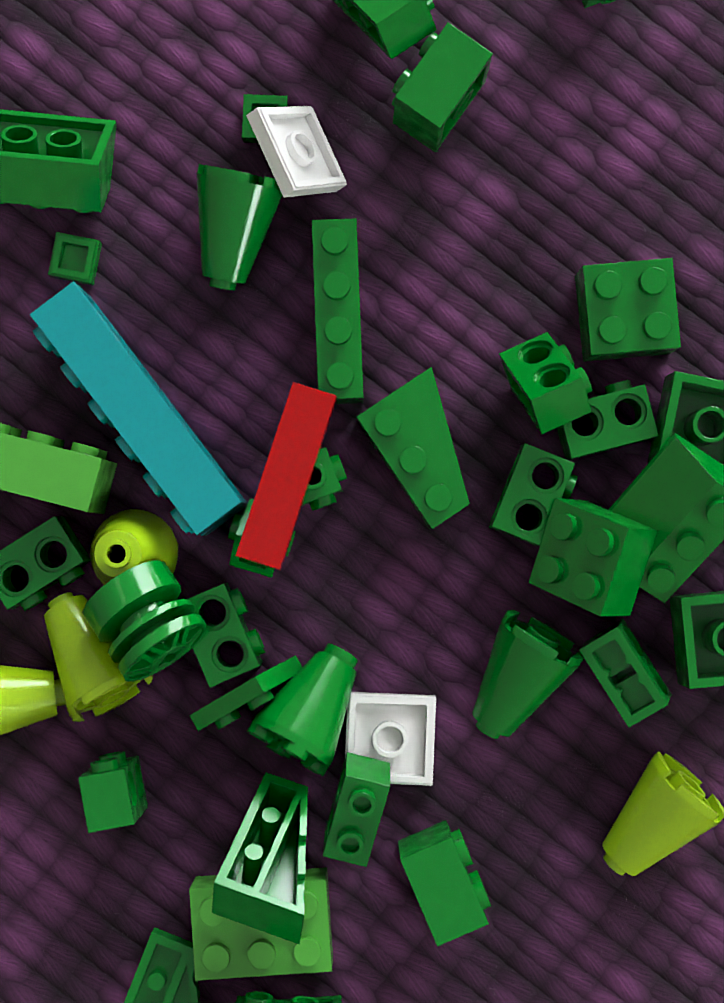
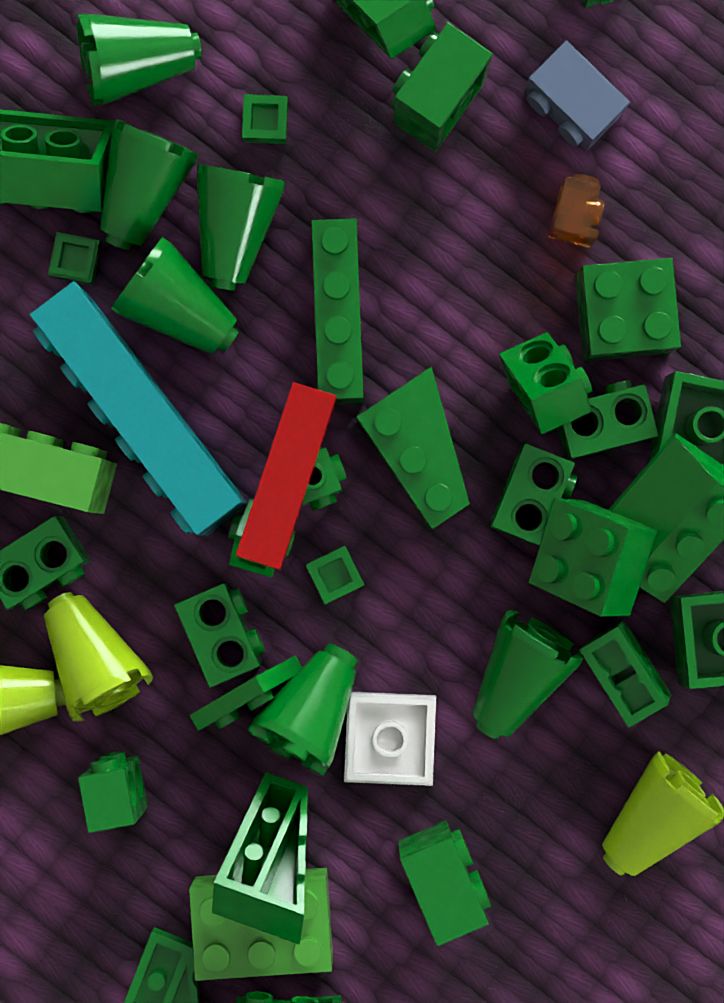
(132, 54): none -> green cone
(140, 182): none -> green cone
(140, 534): lime cone -> none
(144, 620): green wheel -> none
(177, 302): none -> green cone
(296, 150): white tile -> none
(335, 575): none -> green tile
(356, 809): green brick -> none
(575, 97): none -> sand blue brick
(577, 210): none -> clear orange brick

